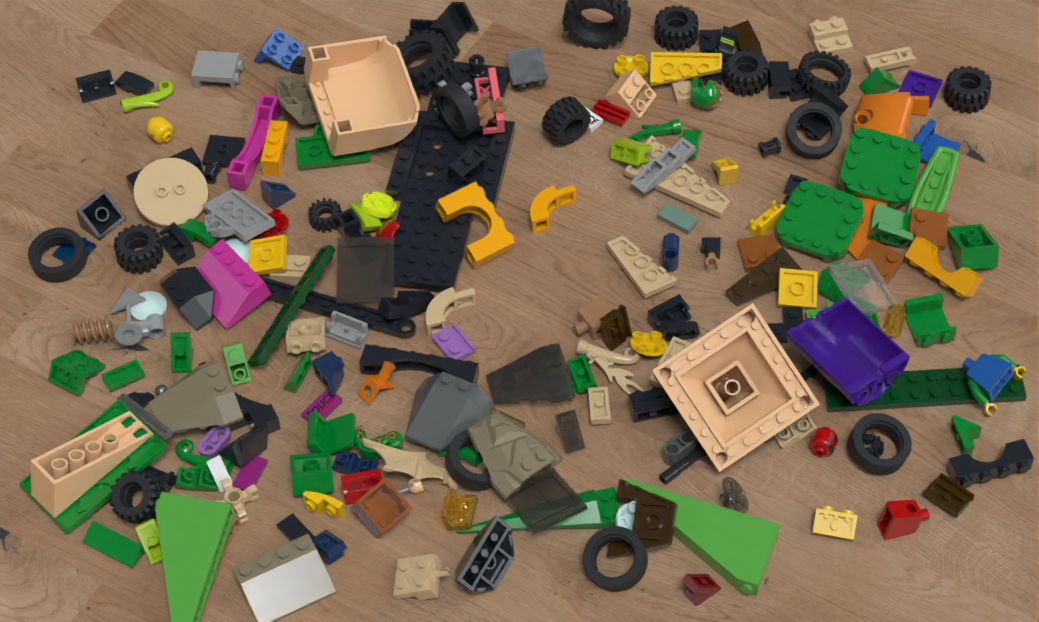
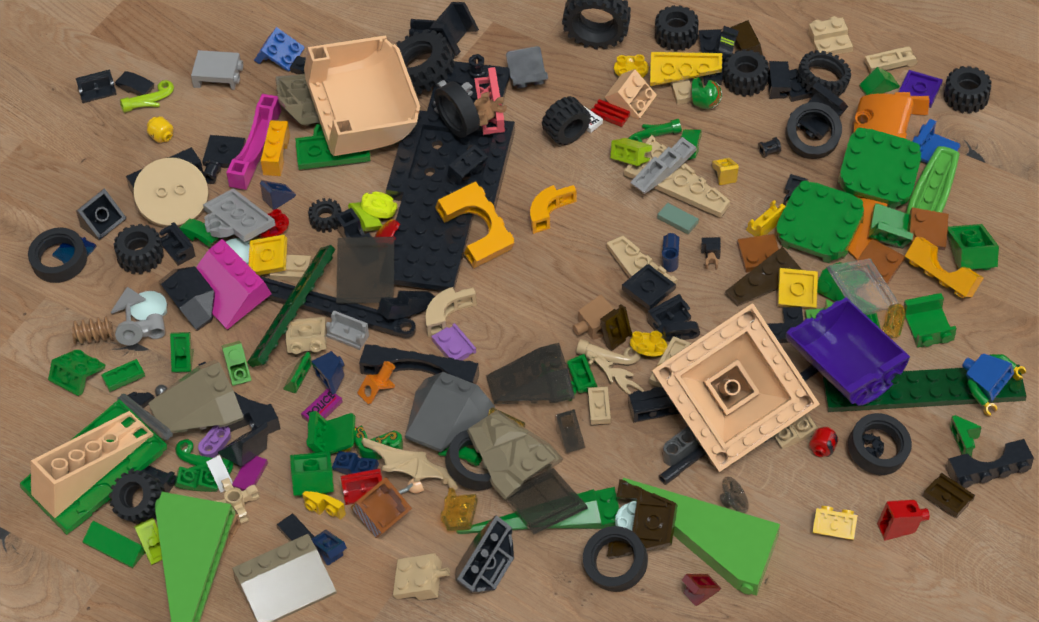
(648, 286): none -> black plate

